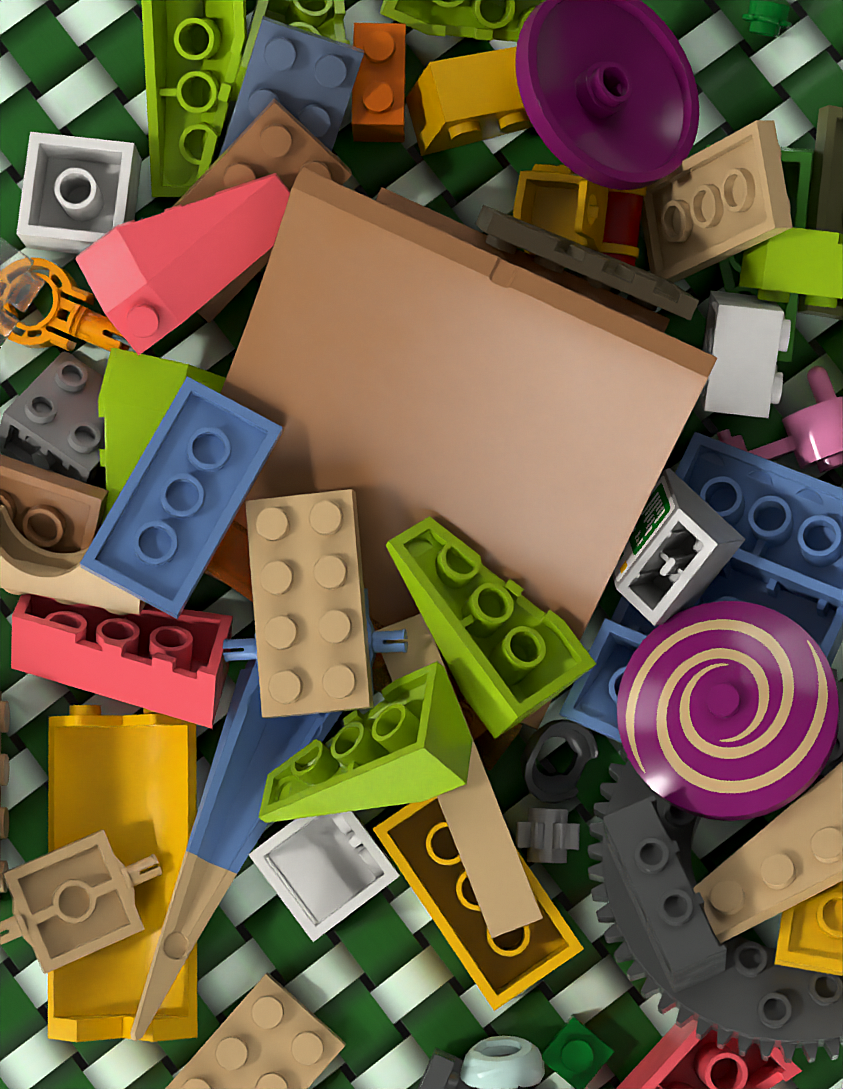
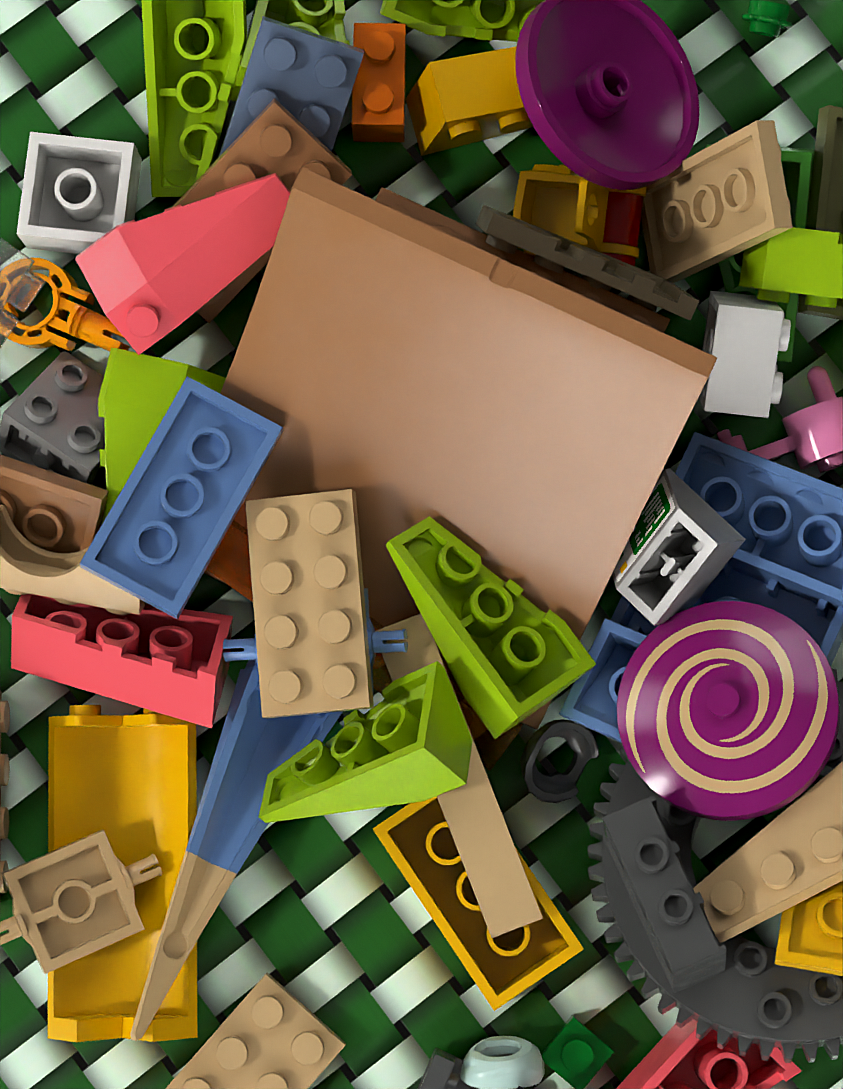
(324, 868): white piece -> none
(547, 835): light grey gear -> none

